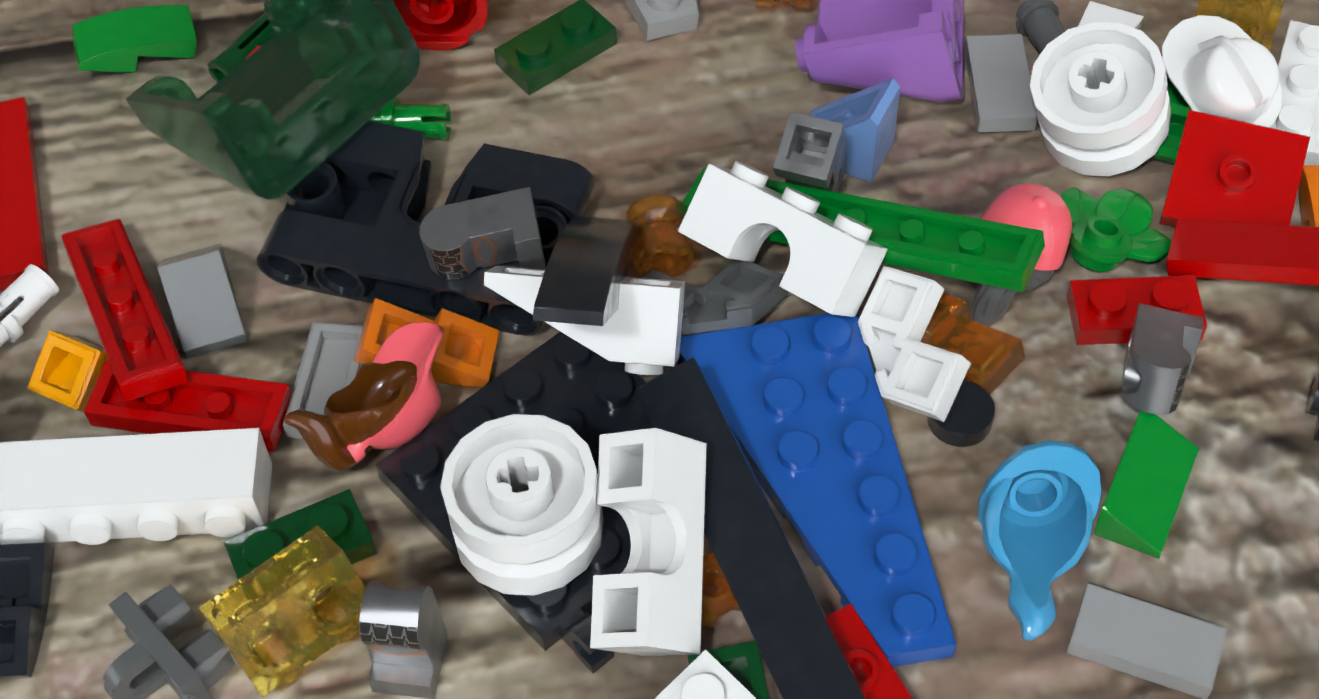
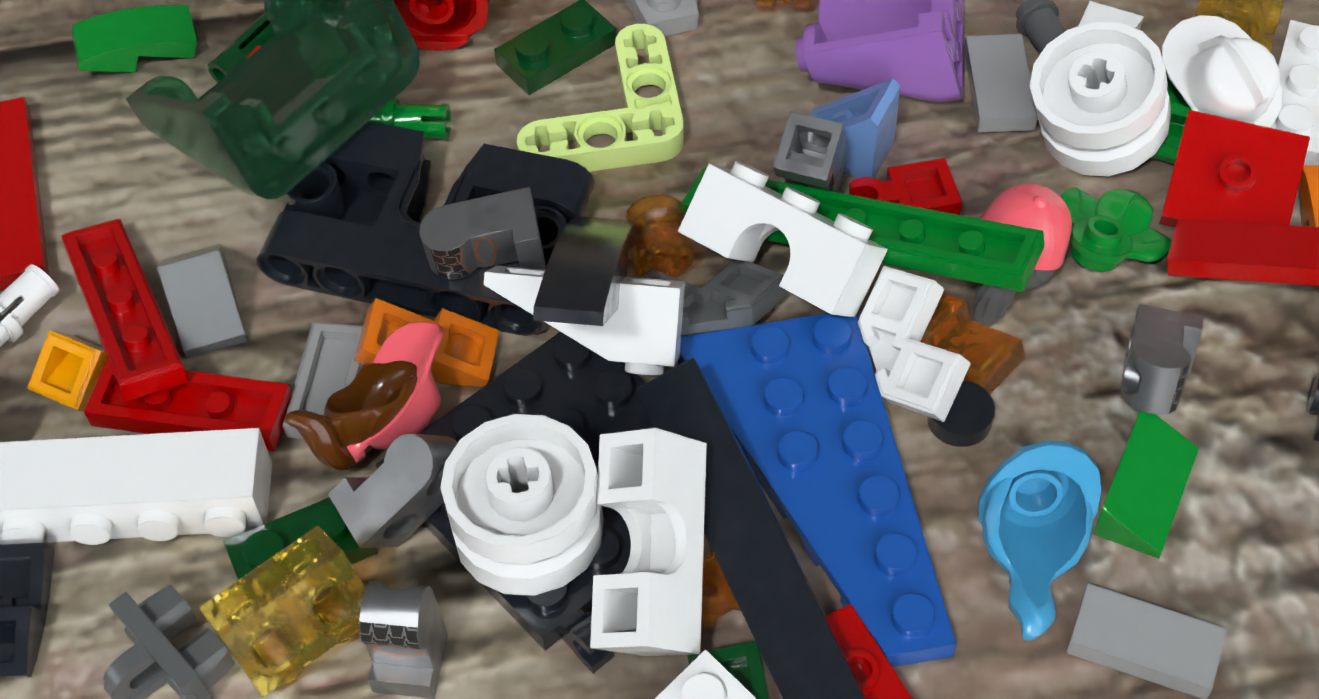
(398, 494): none -> flat silver leg
(639, 115): none -> yellowish green beam
(914, 184): none -> red plate
(1106, 308): red plate -> none

